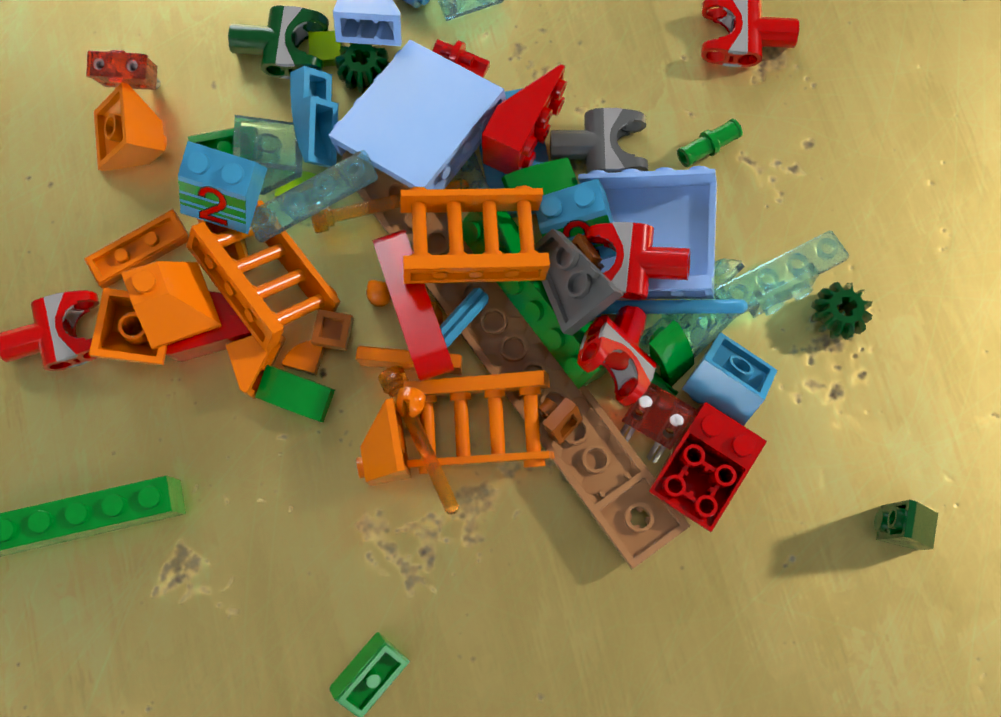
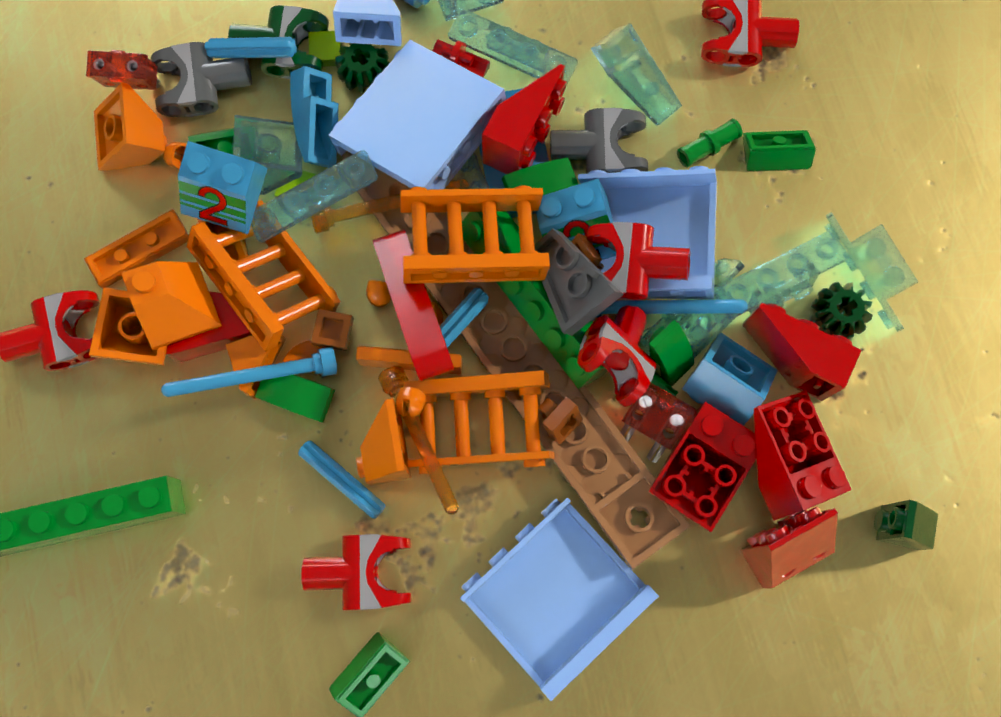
(170, 149): none -> orange hinge
(198, 79): none -> dark grey connector
(251, 47): none -> dark azure axle
(321, 363): none -> dark azure piece
(341, 479): none -> dark azure axle
(356, 572): none -> red connector
(508, 46): none -> clear light blue bracket
(557, 597): none -> light blue panel
(636, 73): none -> clear light blue slope
(778, 150): none -> green slope
(792, 547): none -> red slope
(795, 457): none -> red slope
(803, 352): none -> red slope
(880, 265): none -> clear light blue bracket

